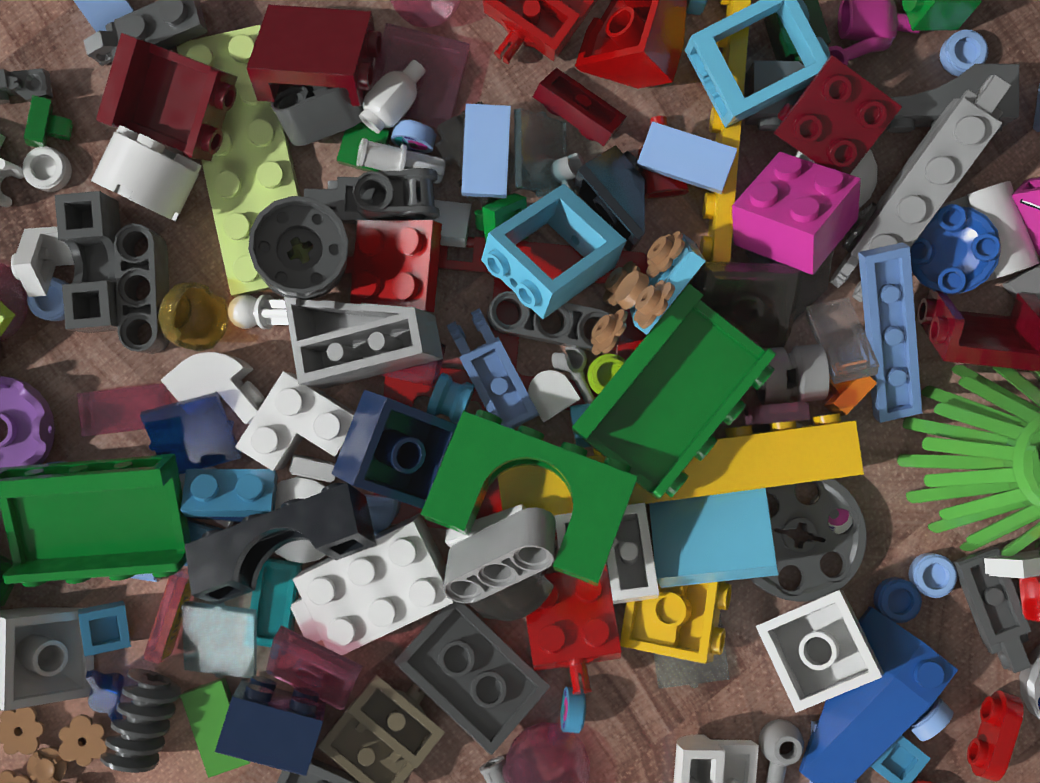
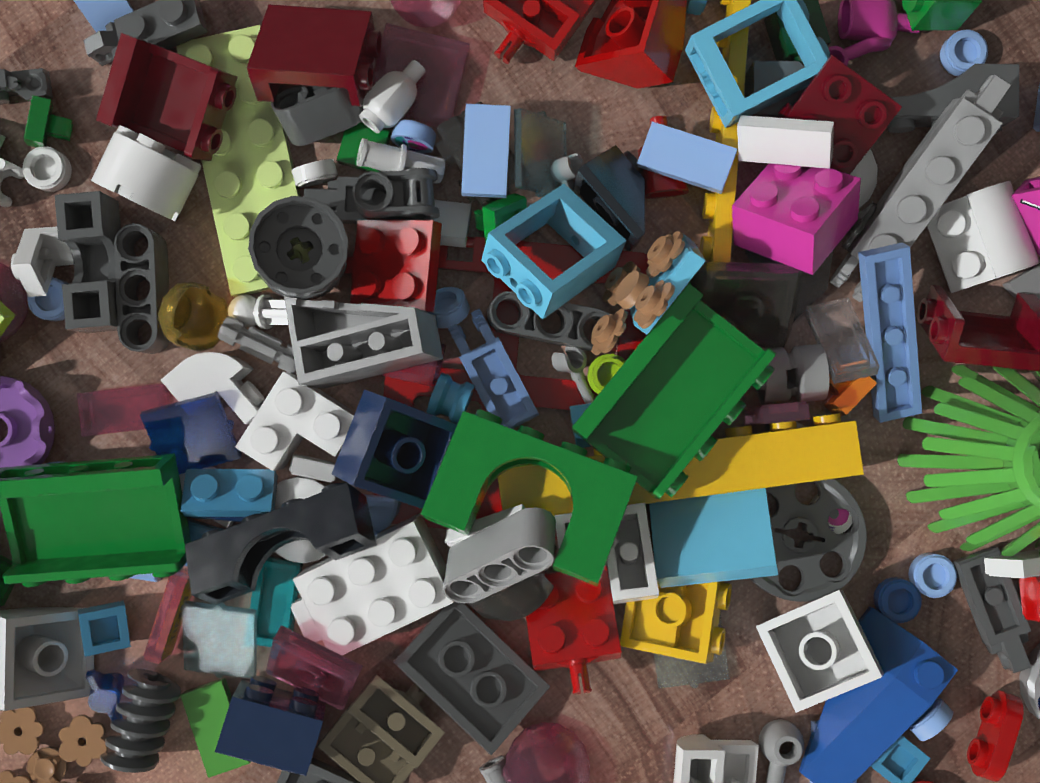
(257, 343): none -> light grey axle
(314, 173): none -> white tile
(450, 307): none -> light blue tile
(551, 393): white tile -> none
(572, 711): dark azure tile -> none
(579, 107): dark red plate -> none
(785, 141): none -> white tile
(956, 250): blue dish -> none

